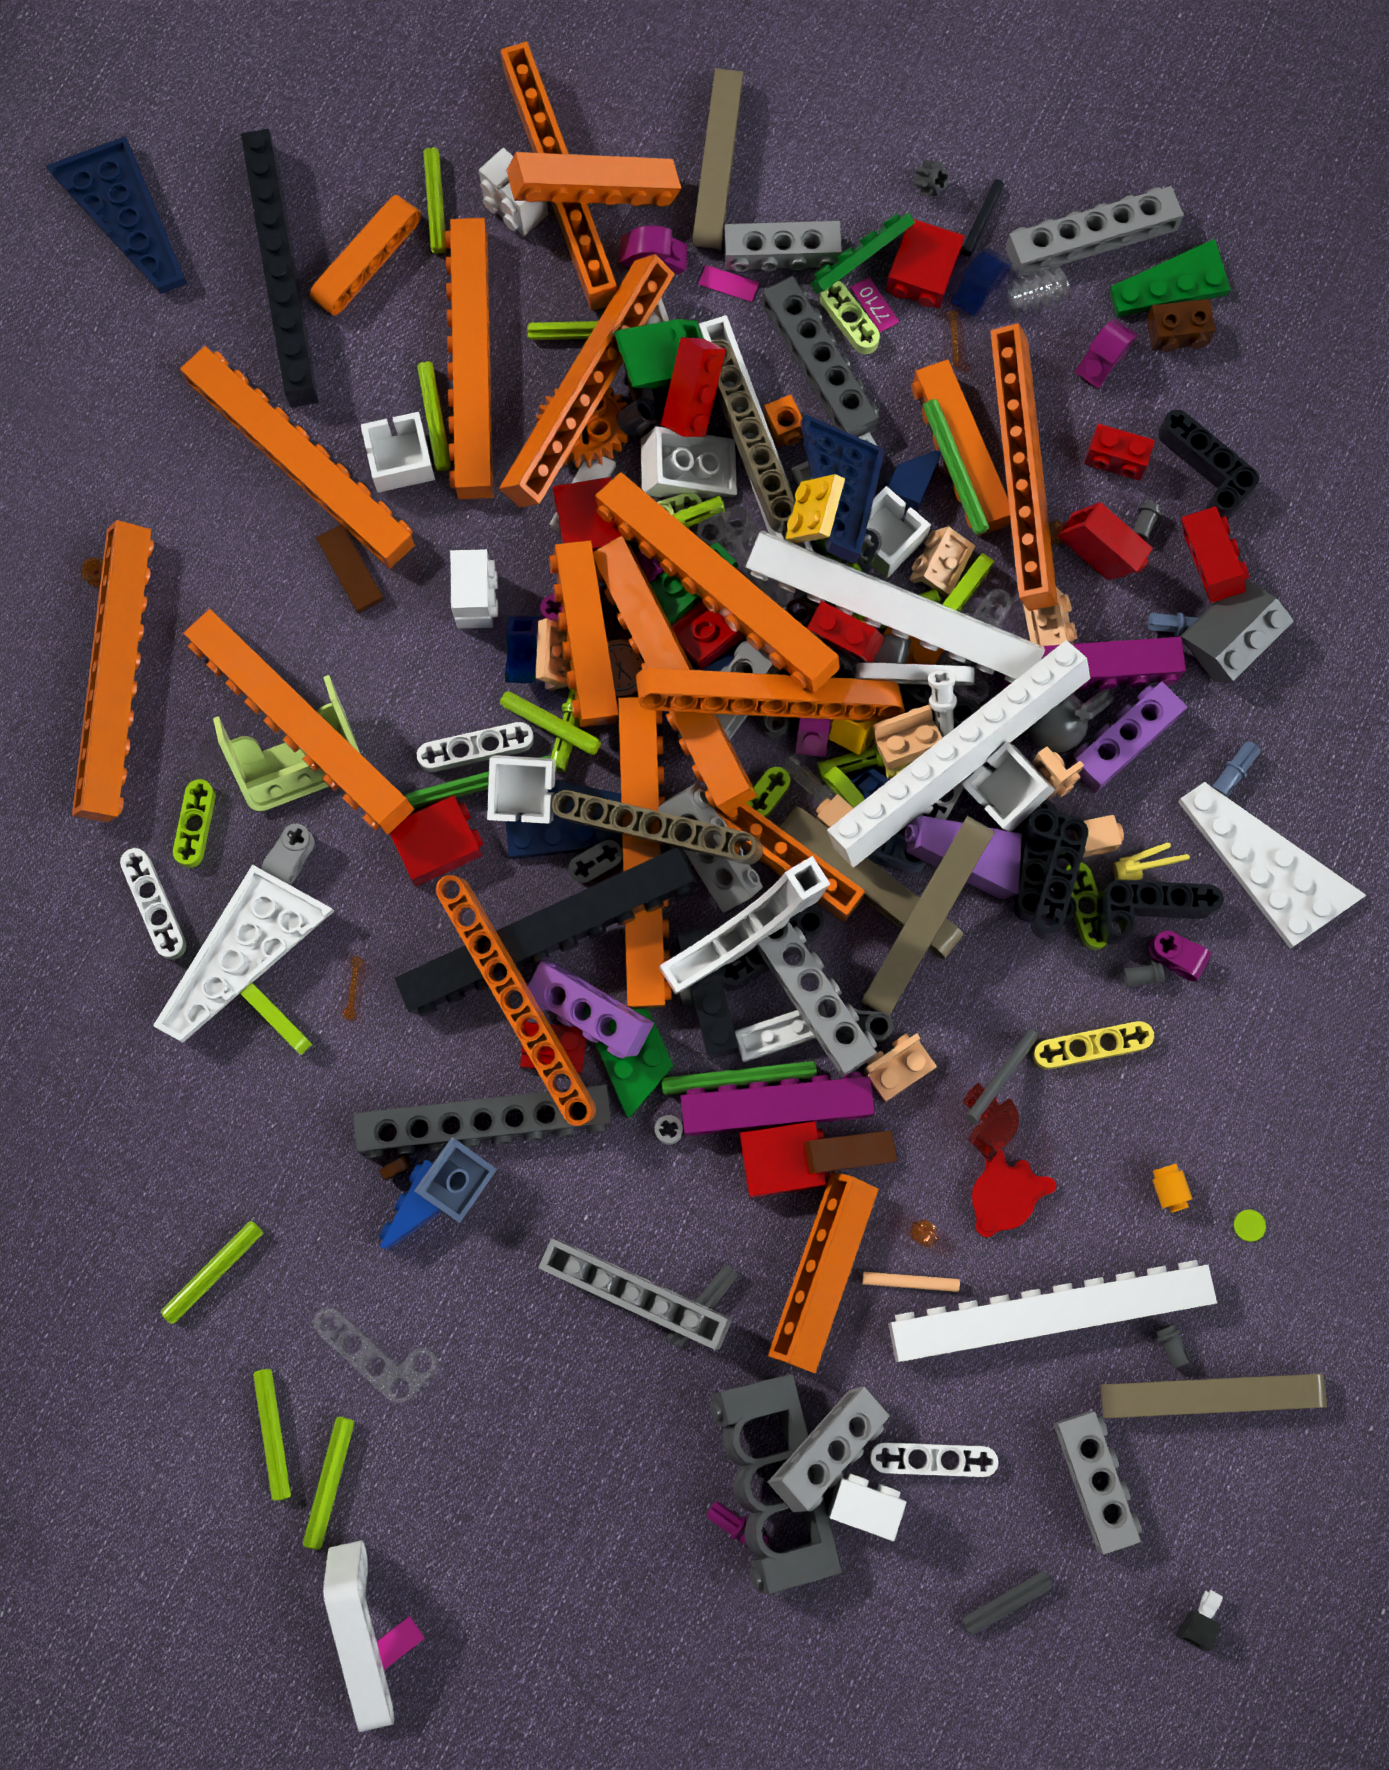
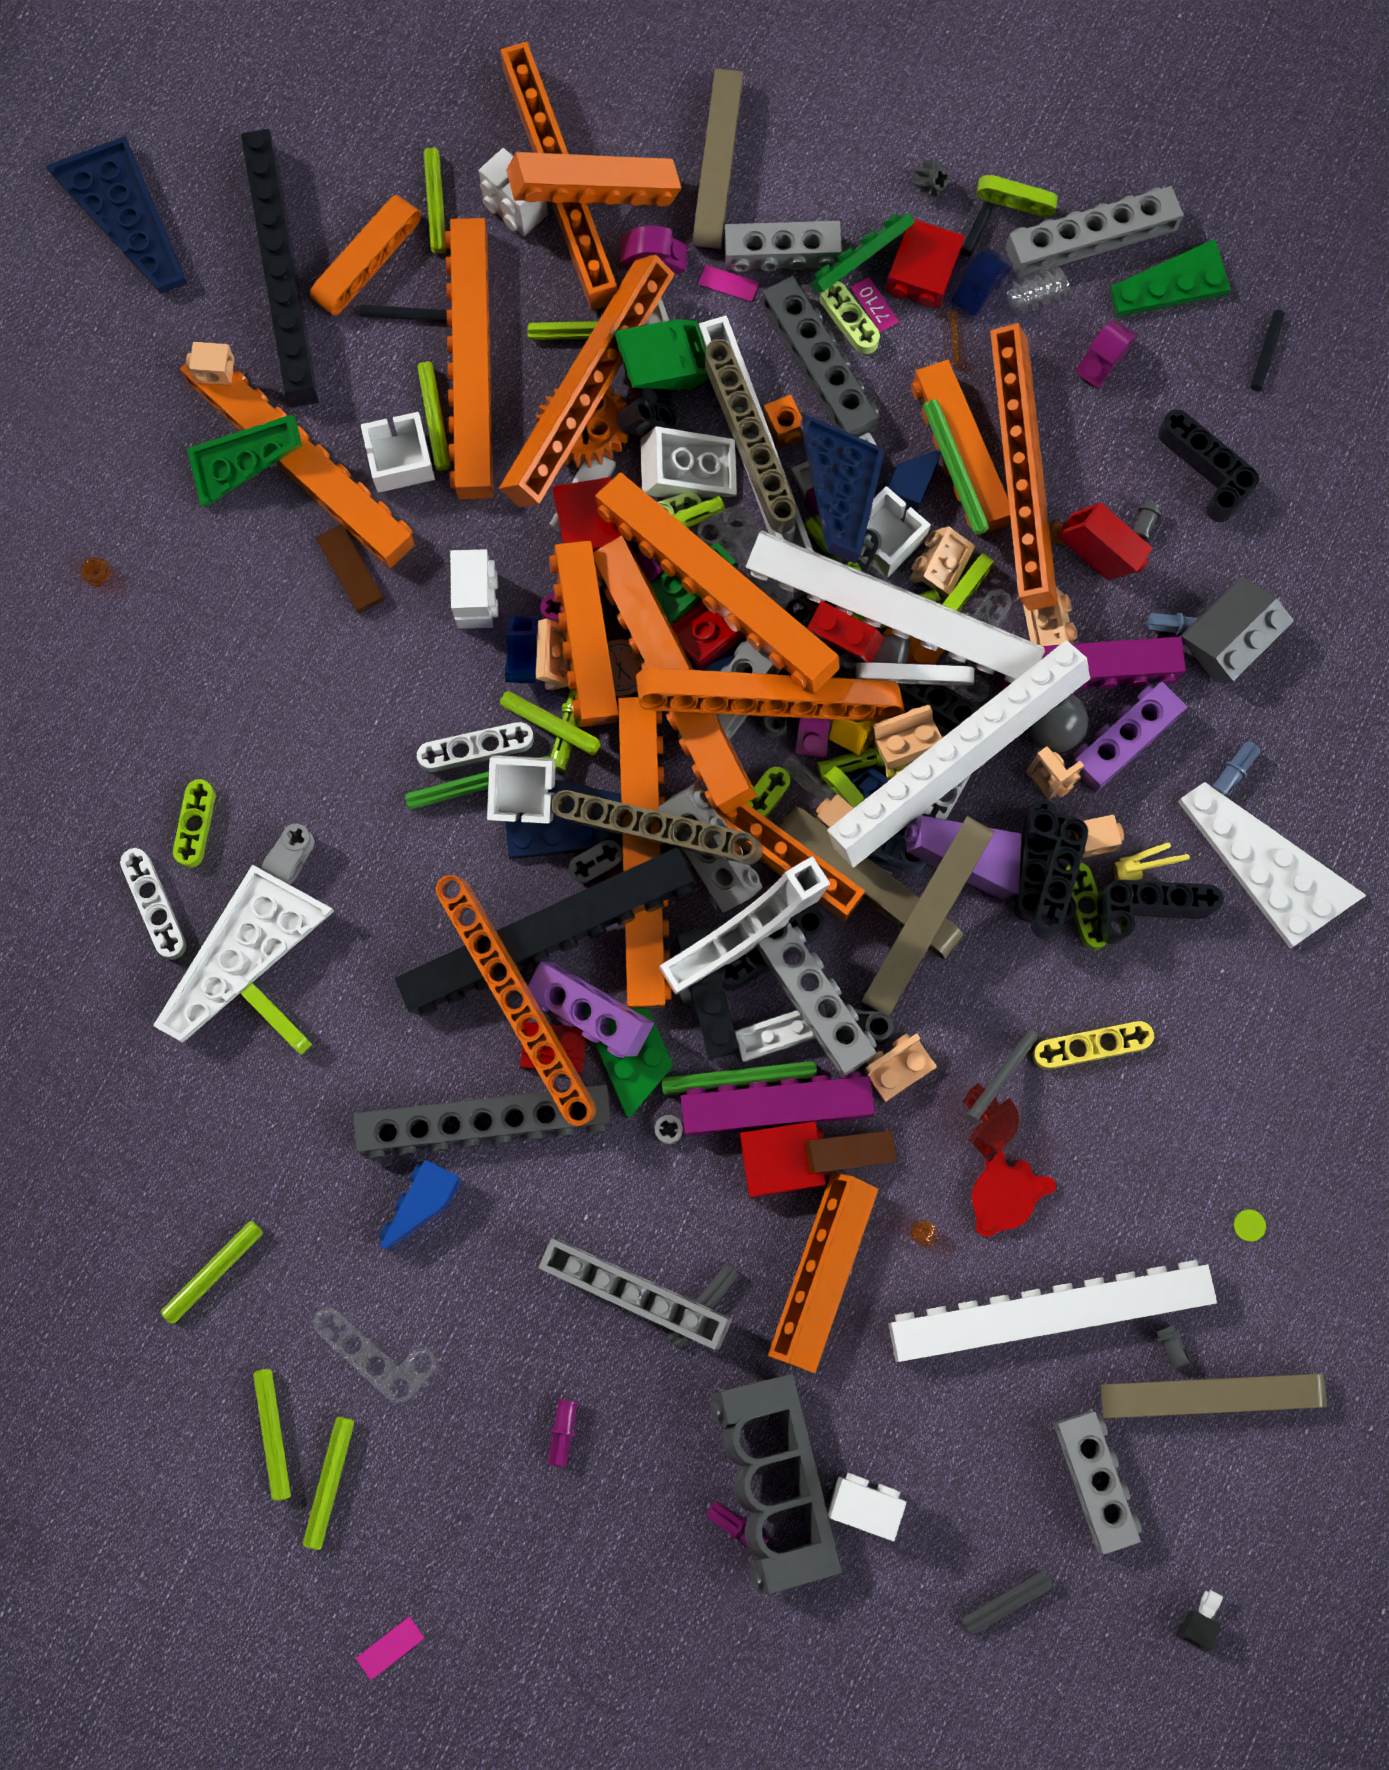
(112, 672): orange brick -> none
(211, 363): none -> light nougat brick
(238, 457): none -> green wing
(279, 773): yellowish green windscreen -> none
(299, 723): orange brick -> none
(349, 1013): clear orange hinge -> none
(355, 1637): white beam -> none
(395, 1168): reddish brown tile -> none
(403, 313): none -> black bar
(436, 840): red brick -> none
(455, 1180): sand blue slope -> none
(562, 1433): none -> magenta axle
(693, 387): red brick -> none
(792, 1478): light grey brick -> none
(814, 509): yellow plate -> none
(911, 1281): light nougat bar -> none
(933, 1463): white beam -> none
(943, 699): white pin -> none
(1012, 789): white piece -> none
(1017, 195): none -> lime beam
(1094, 706): dark grey axle -> none
(1119, 452): red brick -> none
(1144, 975): dark grey pin -> none
(1171, 1188): light orange brick -> none
(1181, 325): reddish brown brick -> none
(1183, 957): magenta piece -> none
(1214, 554): red brick -> none
(1267, 350): none -> black bar

